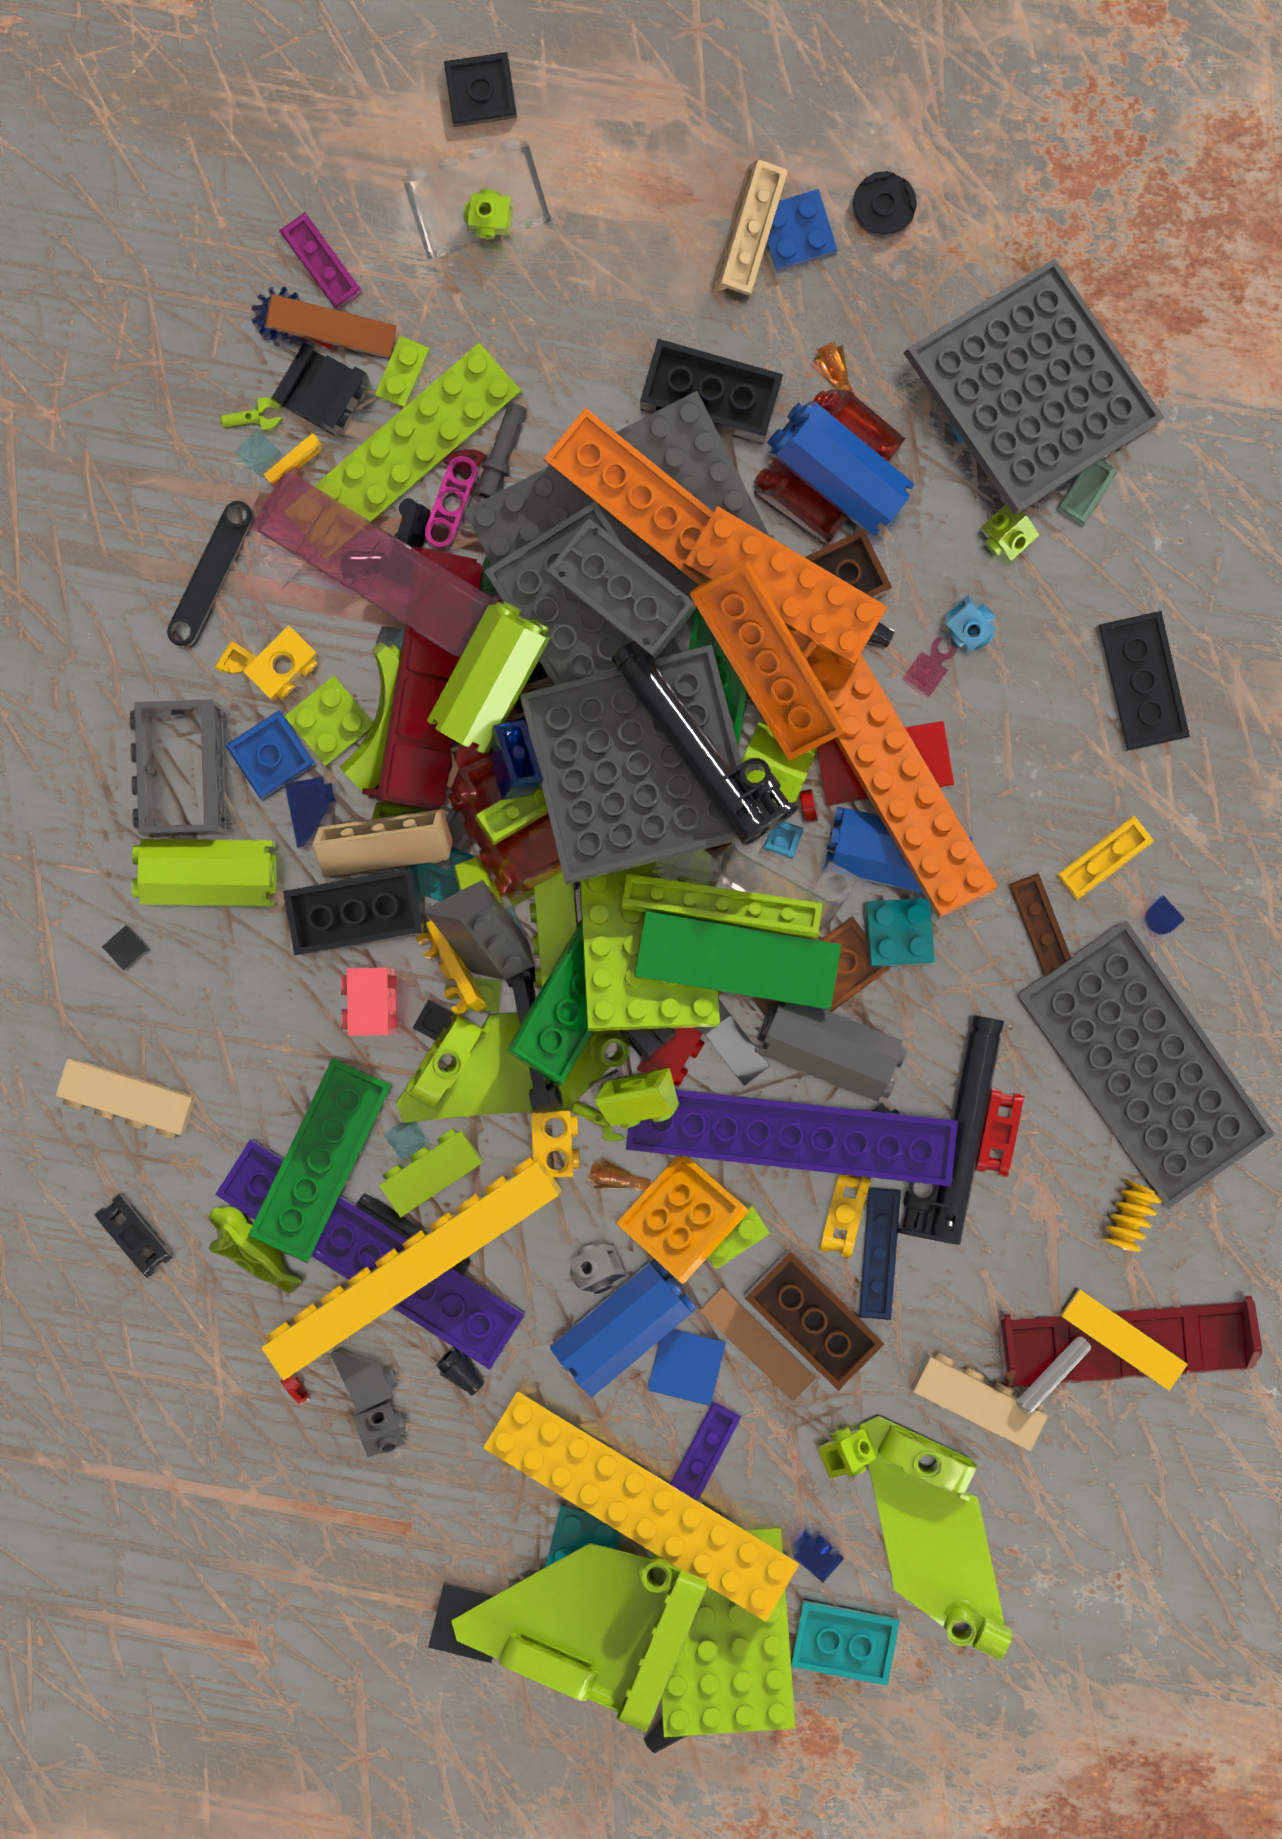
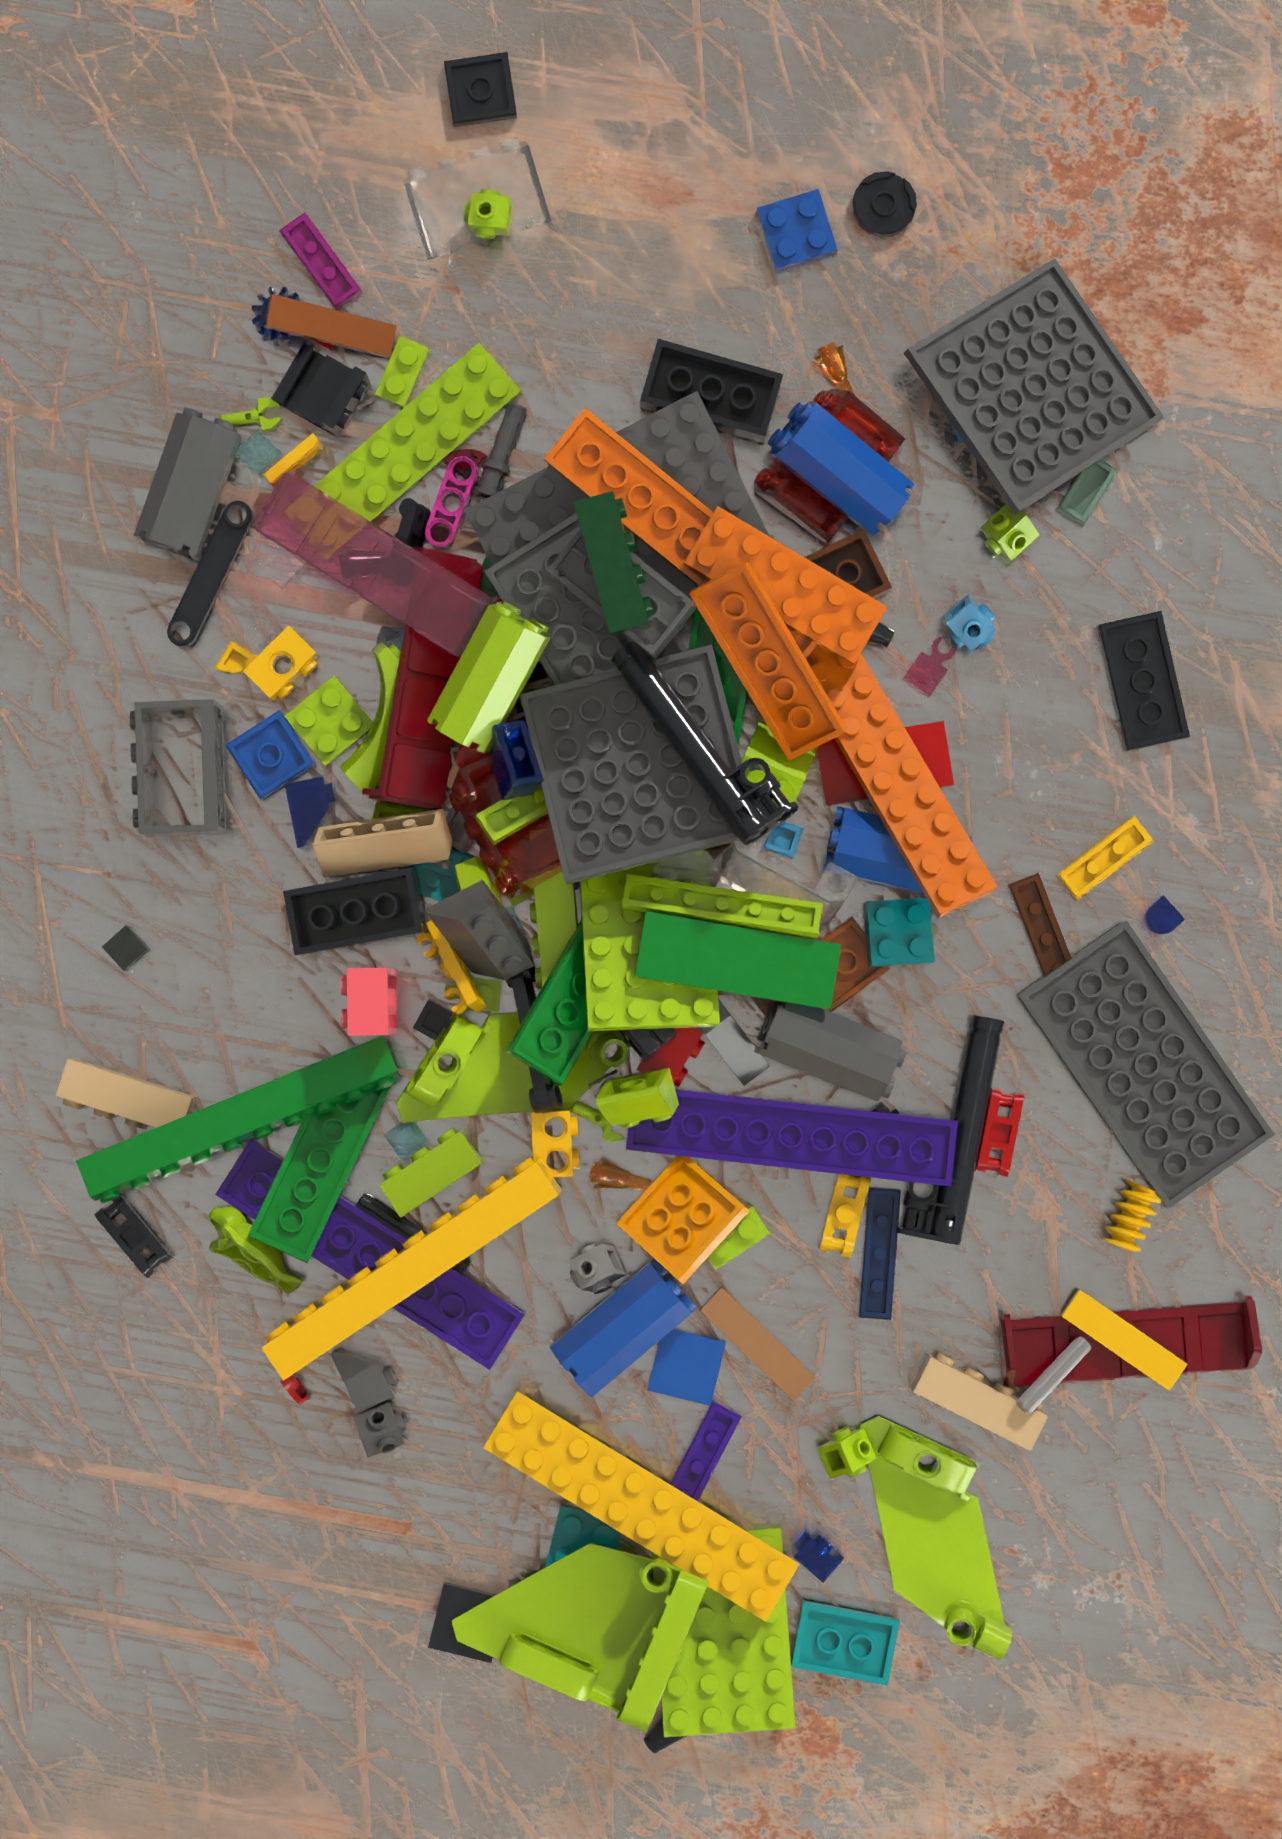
(188, 484): none -> dark grey brick
(205, 872): lime brick -> none
(237, 1119): none -> green brick
(458, 1370): black cone -> none
(612, 562): none -> dark green brick
(750, 227): tan fence -> none
(808, 805): red tile -> none
(813, 1320): reddish brown brick -> none

